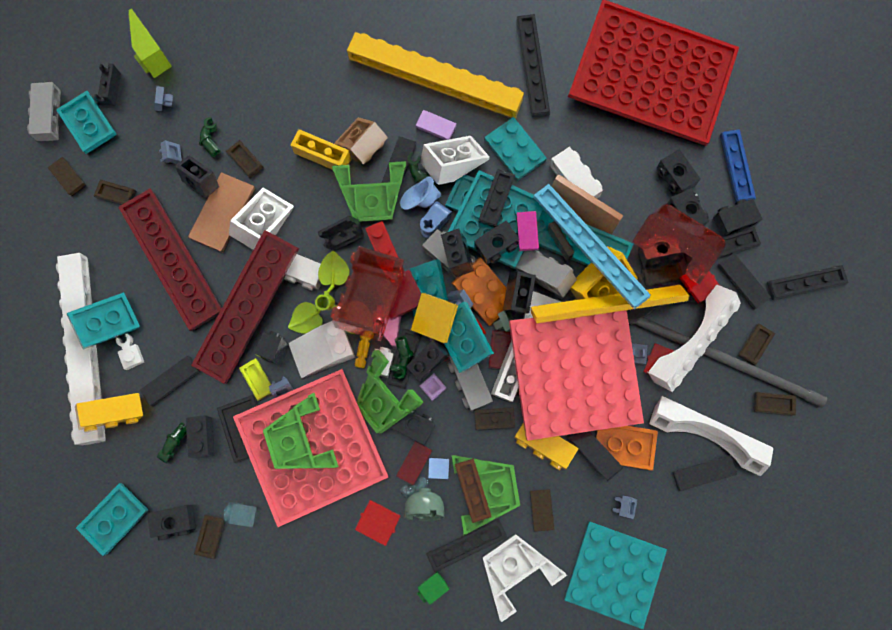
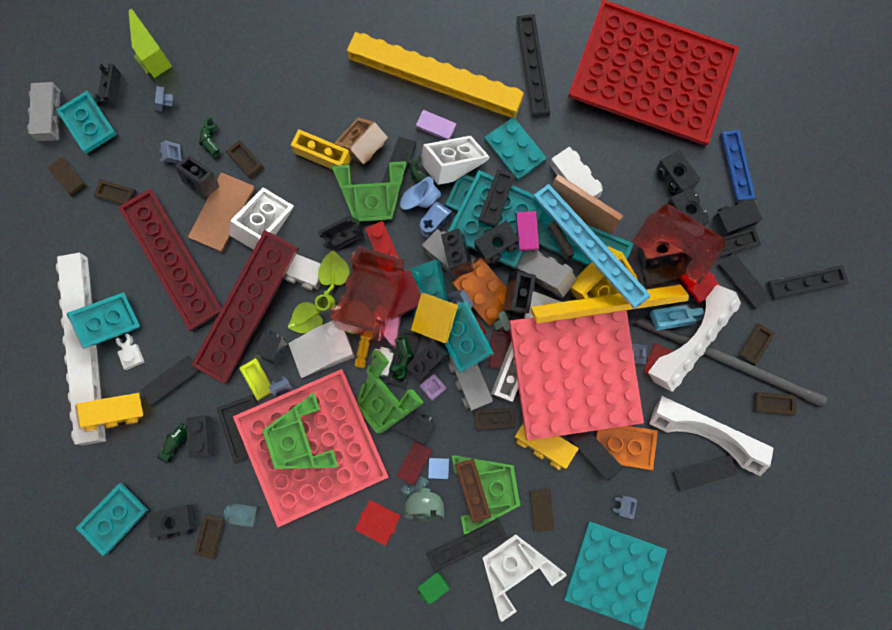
(675, 317): none -> medium azure hinge

